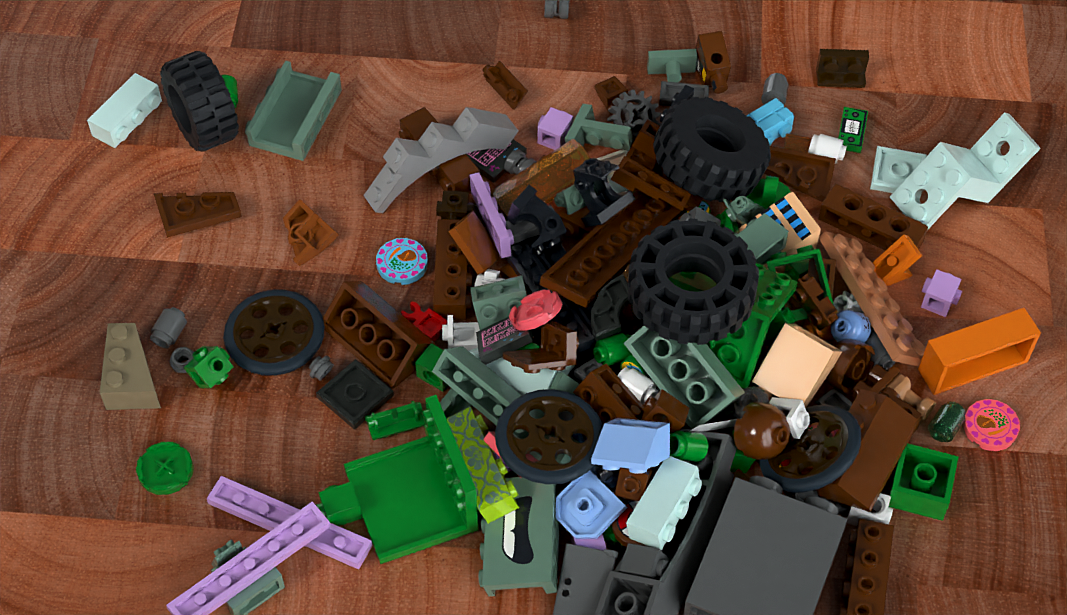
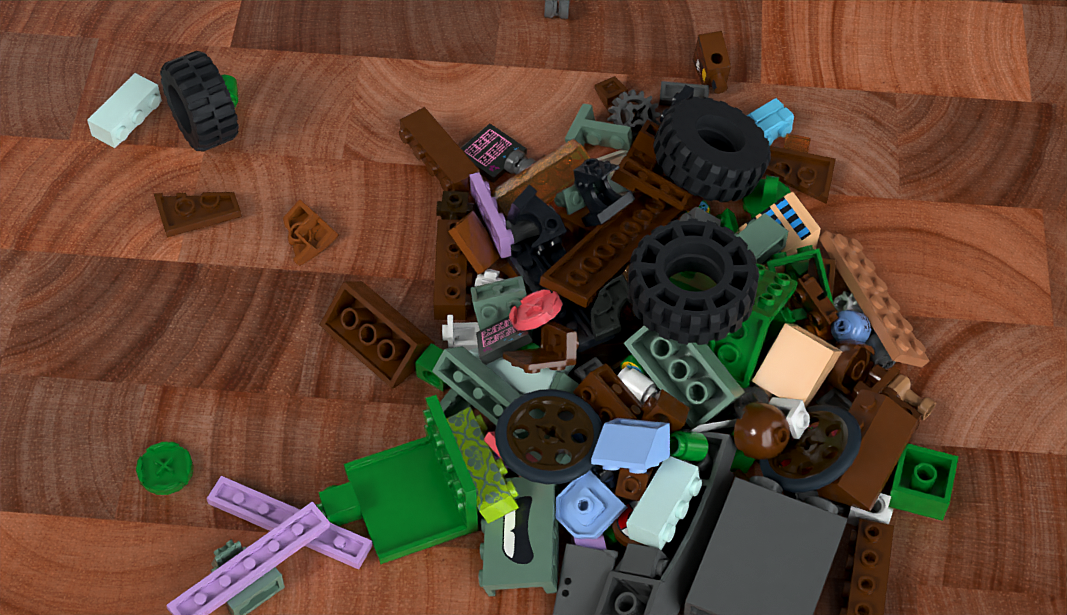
(125, 371): dark tan wedge -> none
(168, 327): dark grey brick -> none
(178, 356): dark grey plate -> none
(209, 366): green brick -> none
(275, 362): wedge -> none
(292, 112): sand green panel -> none
(320, 367): dark grey plate -> none
(354, 394): pearl dark grey tile -> none
(395, 420): green hinge -> none
(402, 261): medium azure tile -> none
(428, 322): red plate -> none
(439, 143): light grey arch -> none
(505, 84): reddish brown hinge -> none
(554, 128): lavender brick -> none
(611, 349): green brick -> none
(672, 63): sand green tile -> none
(742, 209): sand green hinge -> none
(775, 87): dark grey brick -> none
(827, 146): white brick -> none
(842, 68): dark brown bracket -> none
(853, 128): tile -> none
(869, 219): reddish brown brick -> none
(893, 168): light aqua tile -> none
(894, 262): orange slope -> none
(941, 292): lavender brick -> none
(947, 422): clear green brick -> none
(965, 172): light aqua bracket -> none
(978, 351): orange piece -> none
(991, 424): coral tile -> none

